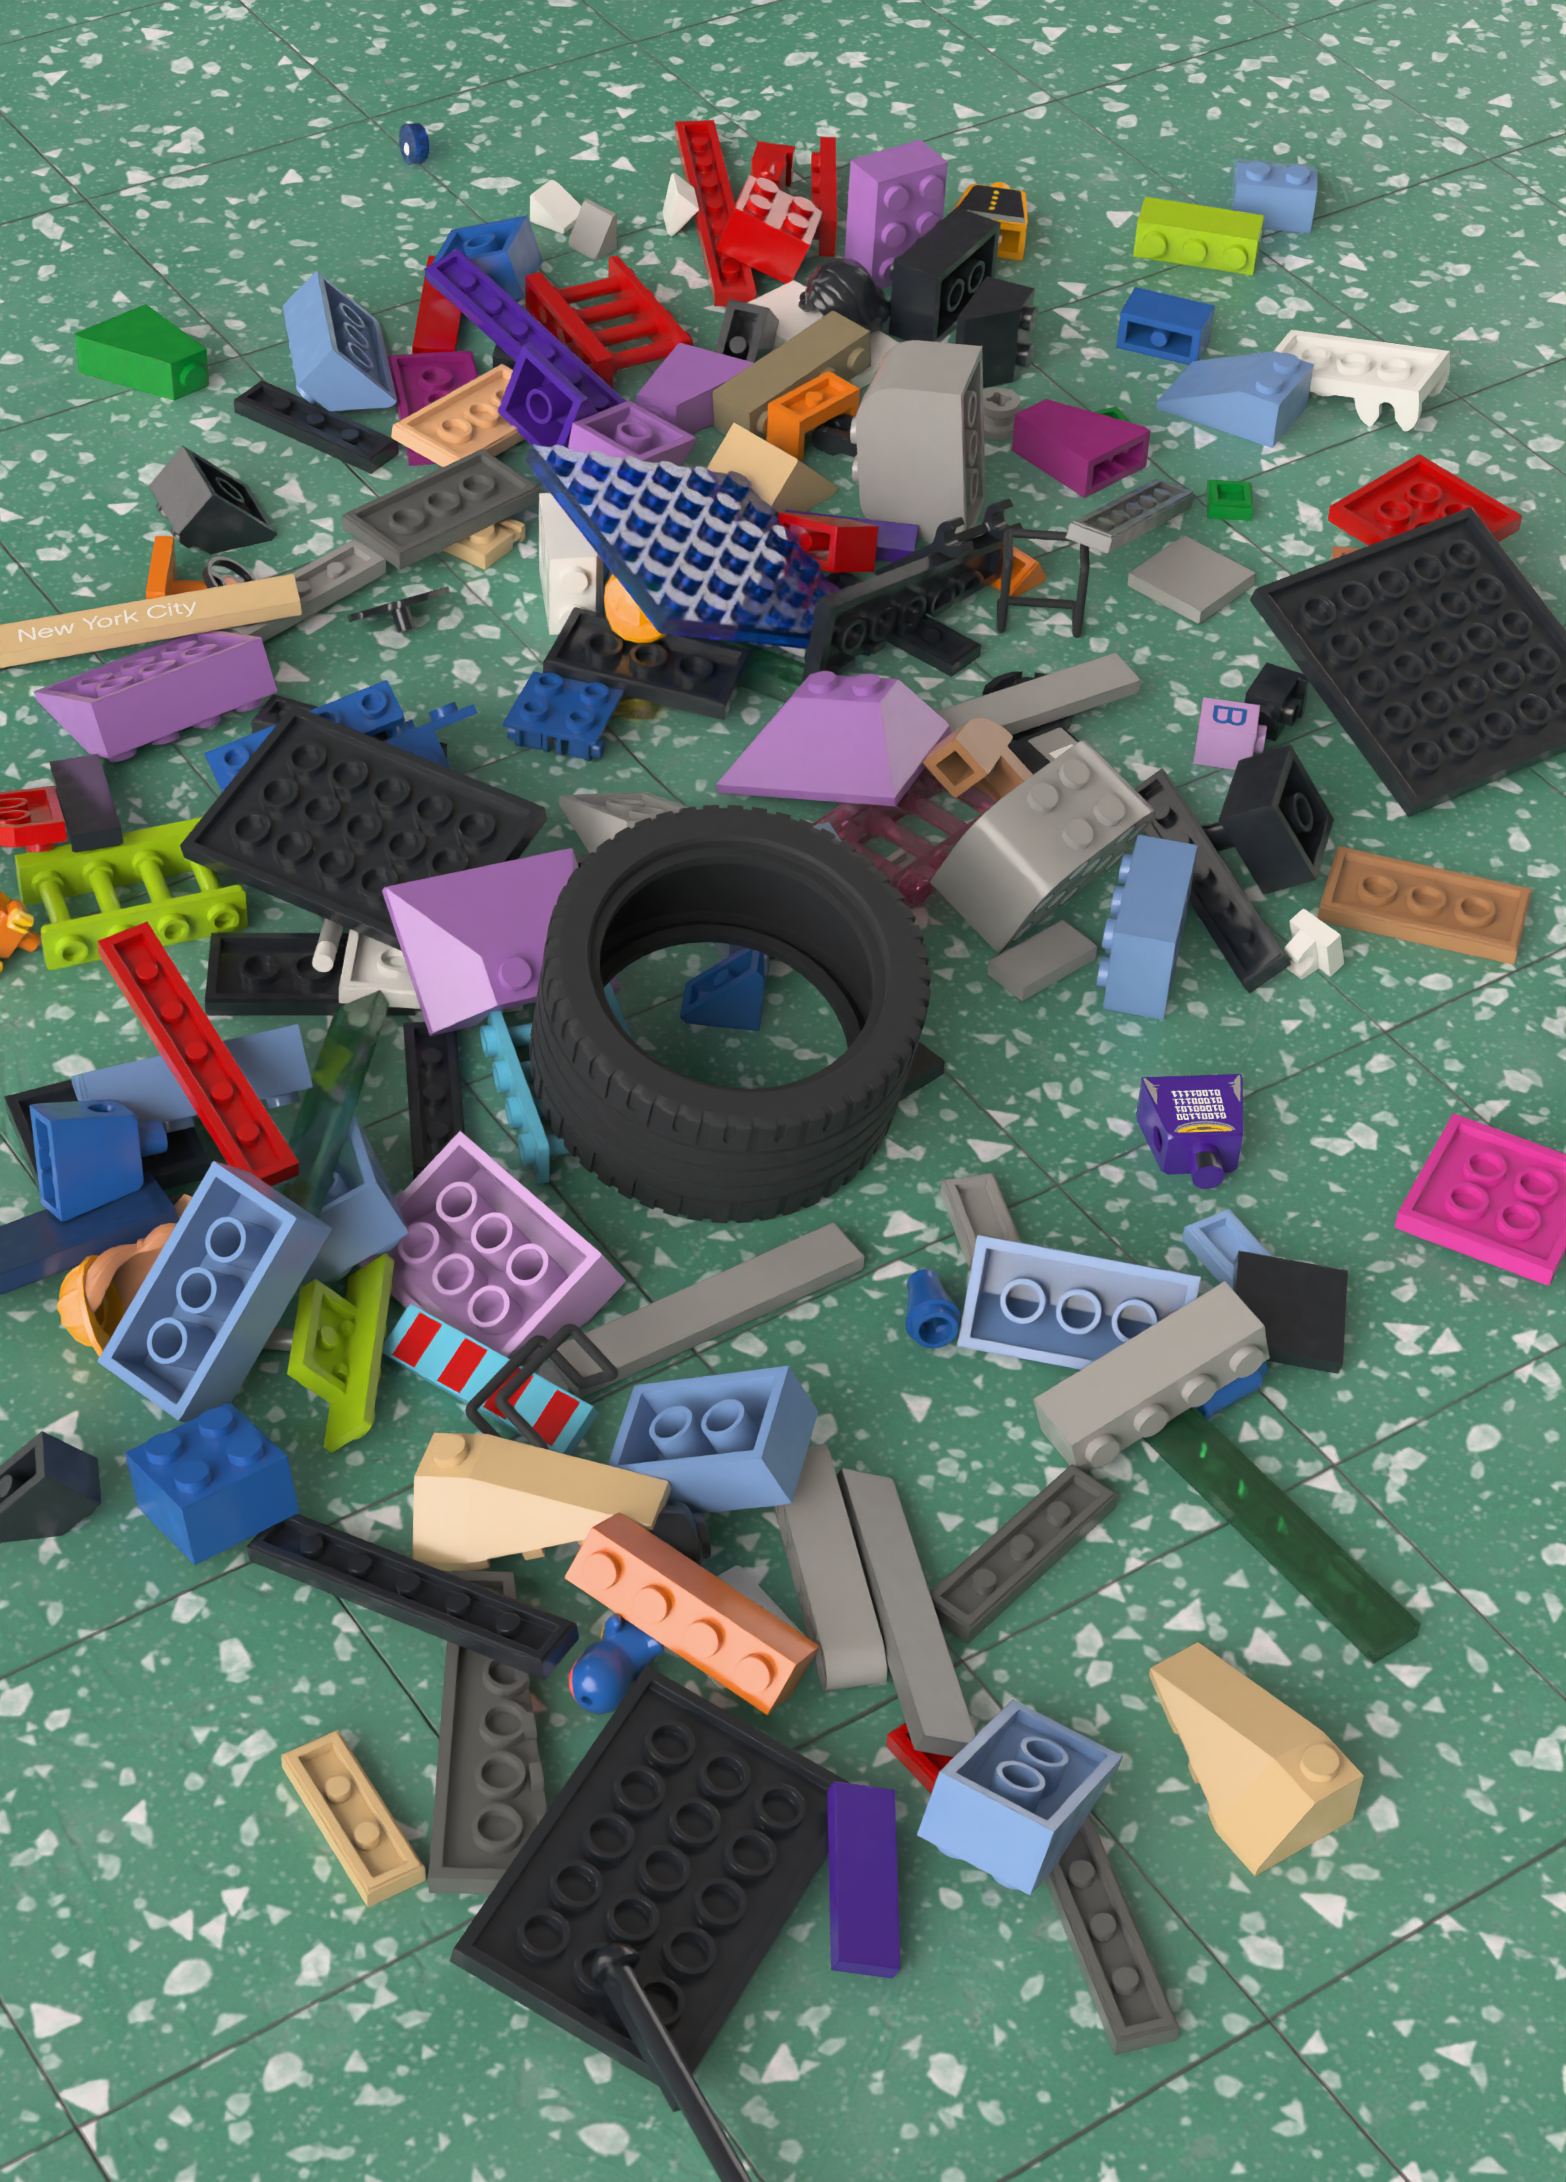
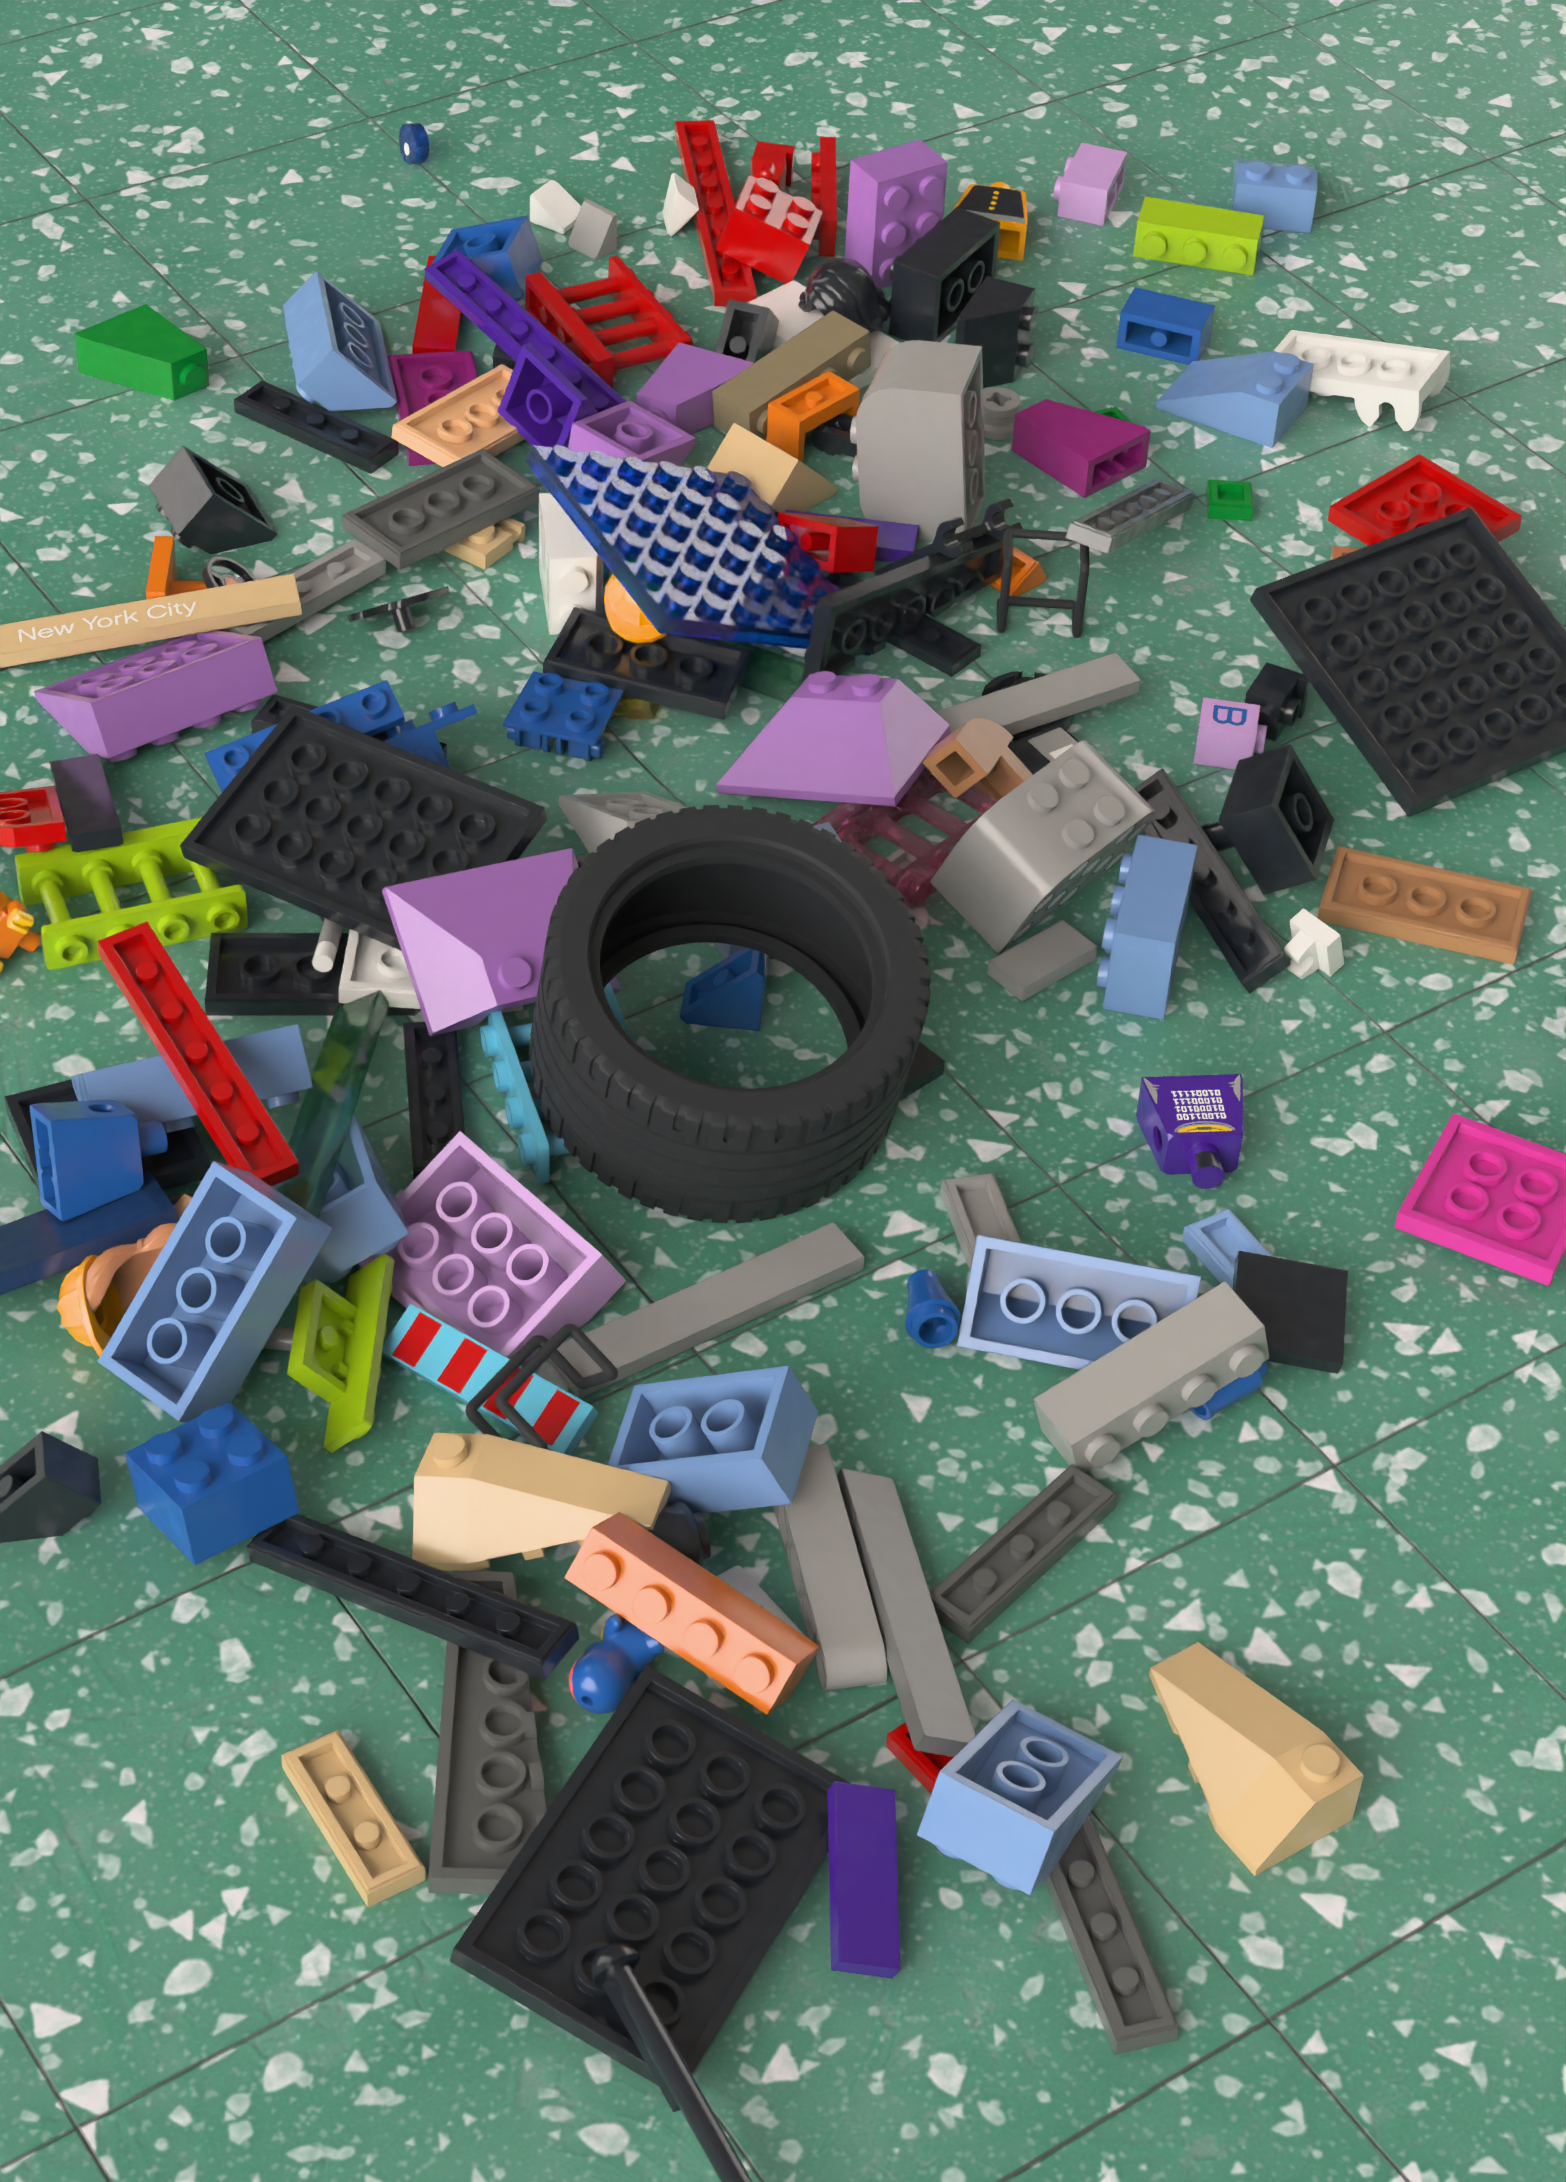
(1090, 184): none -> lavender brick
(1191, 579): light grey tile -> none
(1285, 1535): clear green tile -> none

